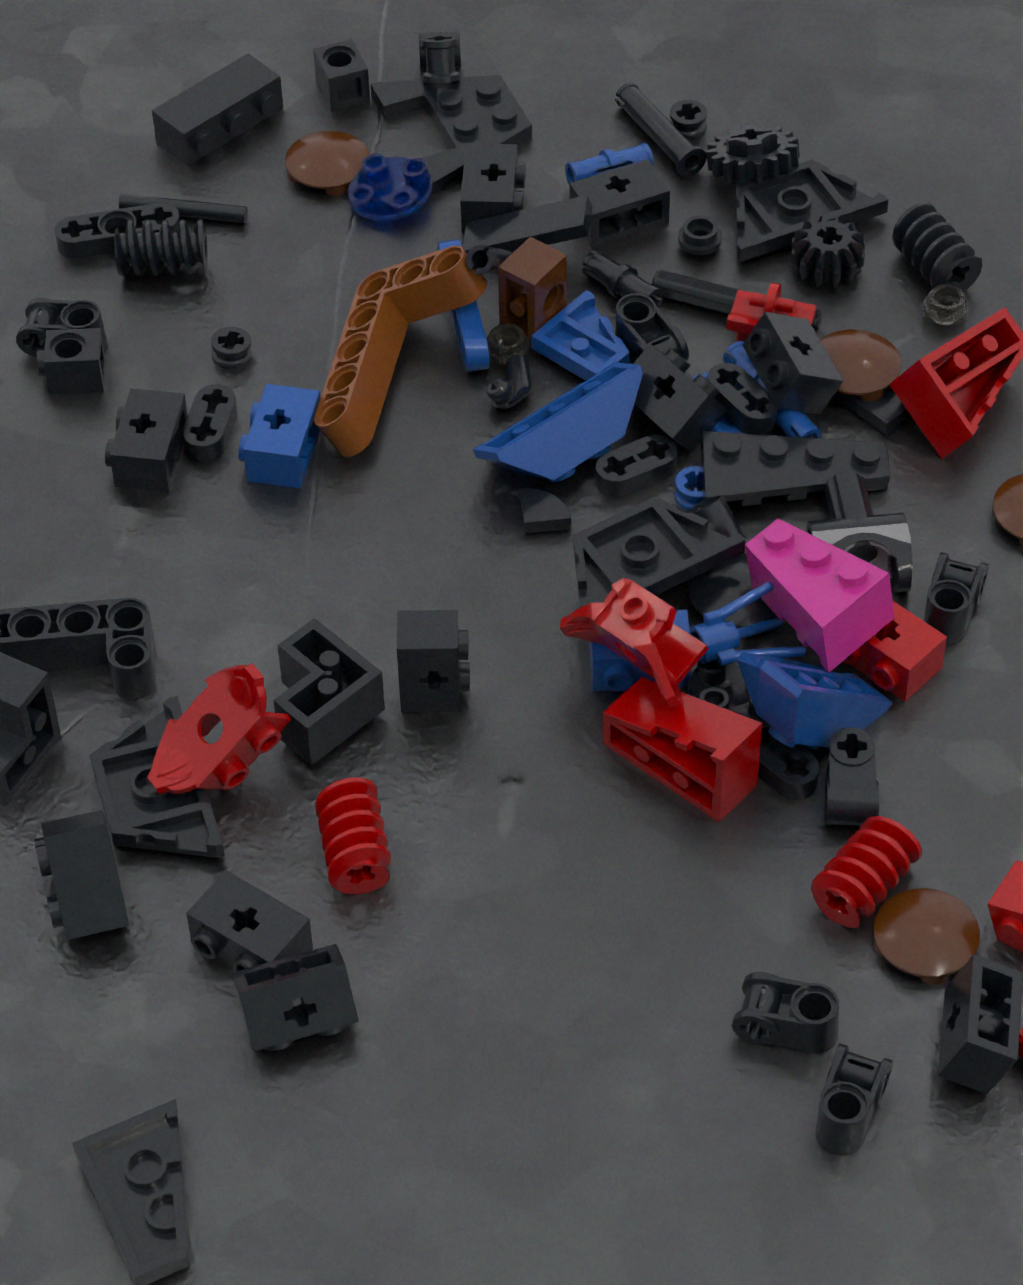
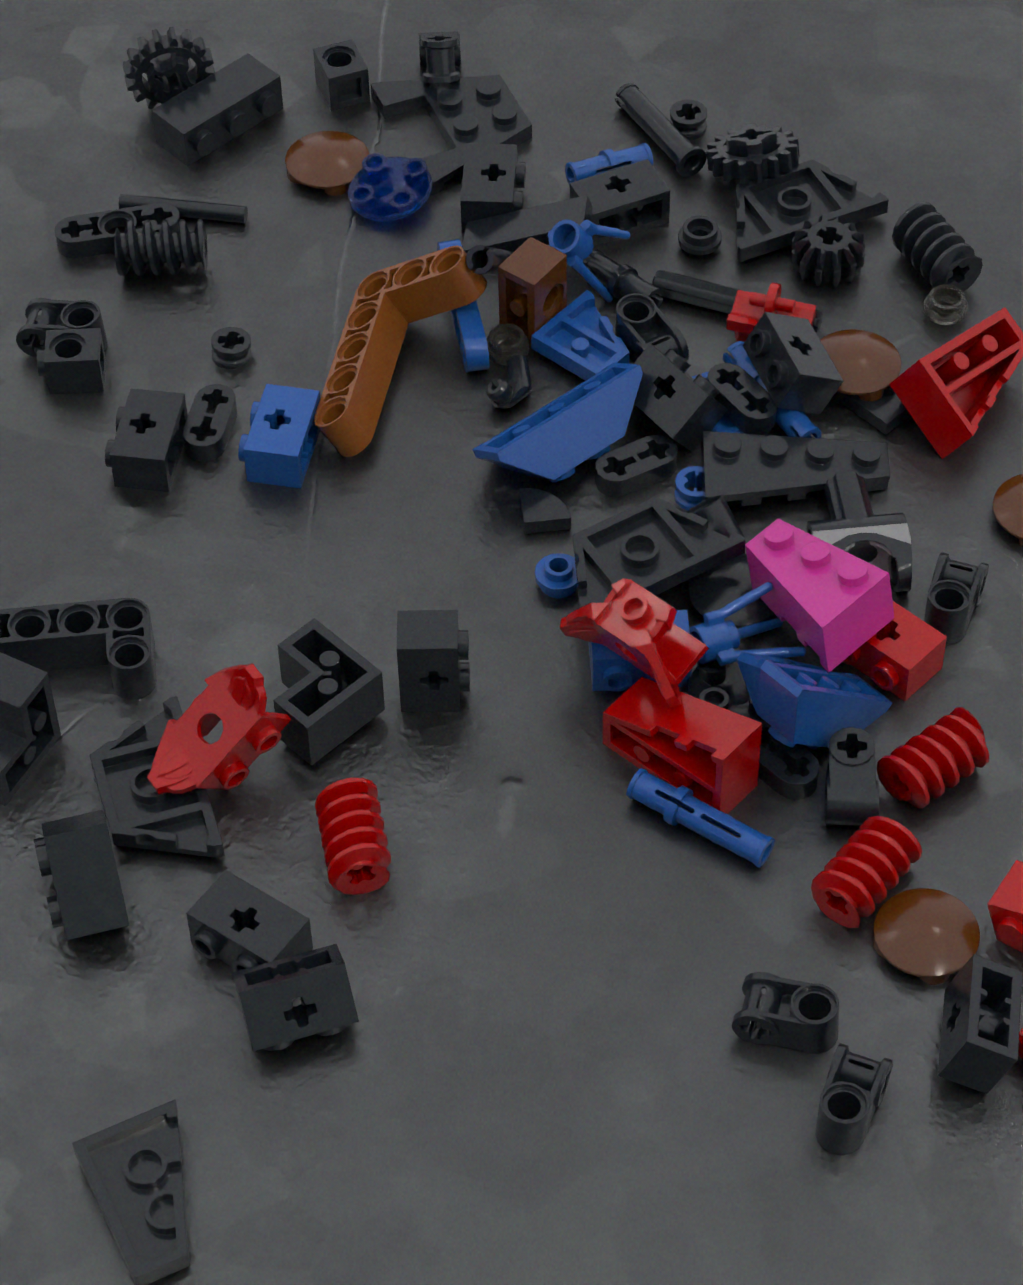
(167, 66): none -> black gear
(556, 575): none -> blue plate
(577, 244): none -> blue plant
(650, 790): none -> blue pin
(934, 759): none -> red piece

